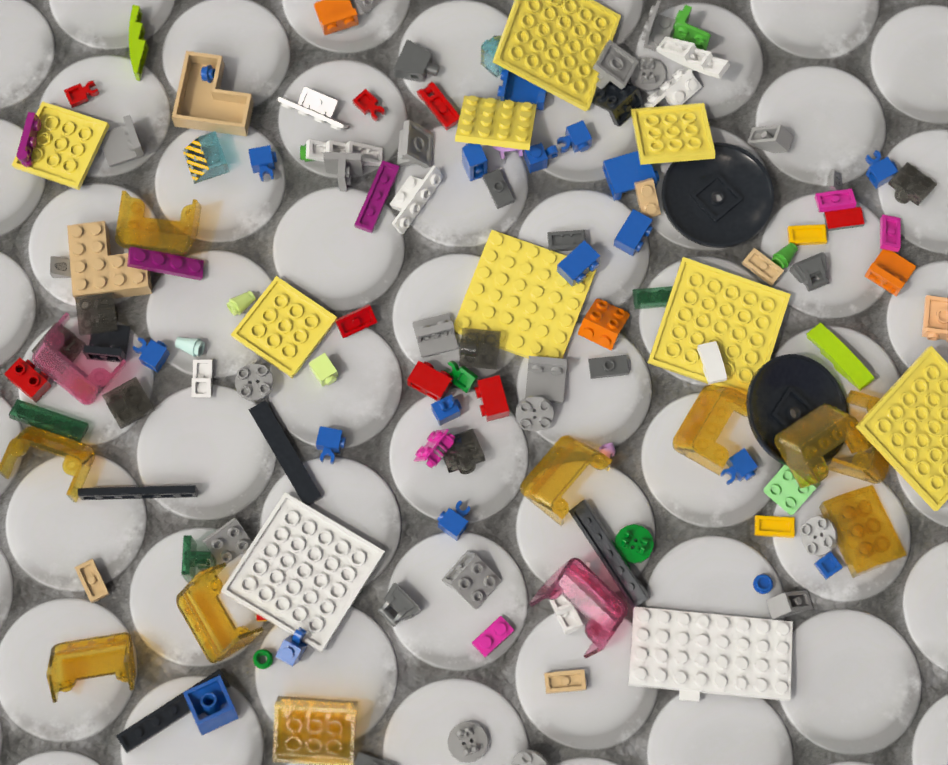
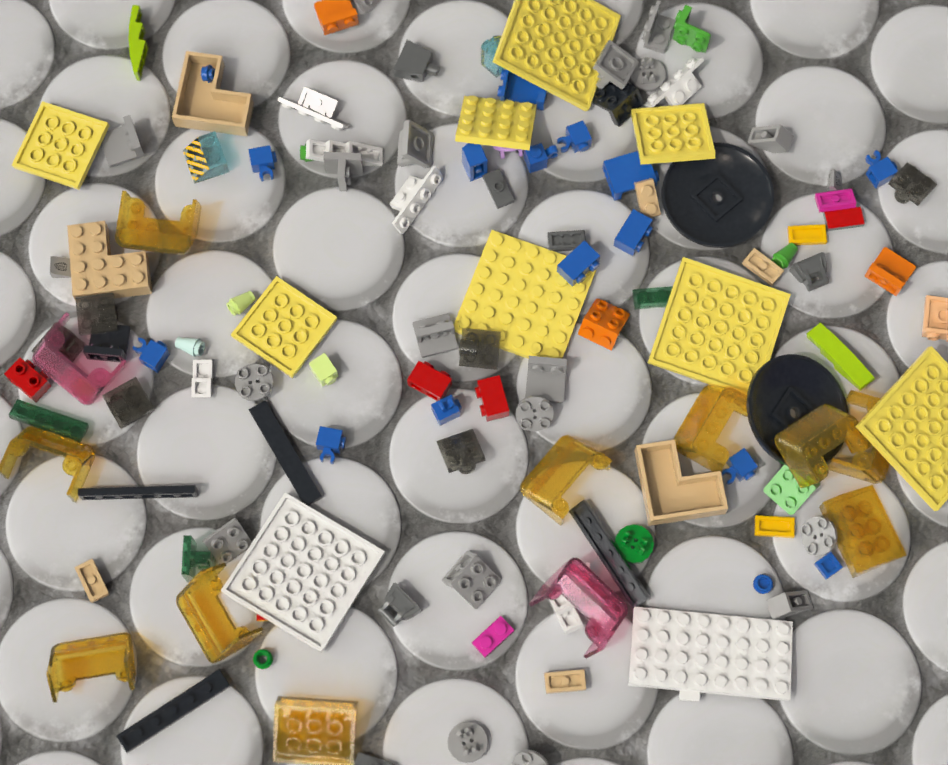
(28, 139): magenta plate -> none
(78, 95): red plate -> none
(165, 263): magenta plate -> none
(210, 705): blue slope -> none
(292, 647): brick -> none
(356, 321): red plate -> none
(367, 103): red plate -> none
(377, 196): magenta plate -> none
(435, 439): dark pink hinge -> none
(439, 106): red plate -> none
(453, 522): blue brick -> none
(463, 377): green plate -> none
(607, 449): hinge -> none
(608, 366): dark grey plate -> none
(668, 494): none -> tan piece
(693, 58): white slope -> none
(712, 362): white slope -> none
(890, 233): dark pink plate -> none

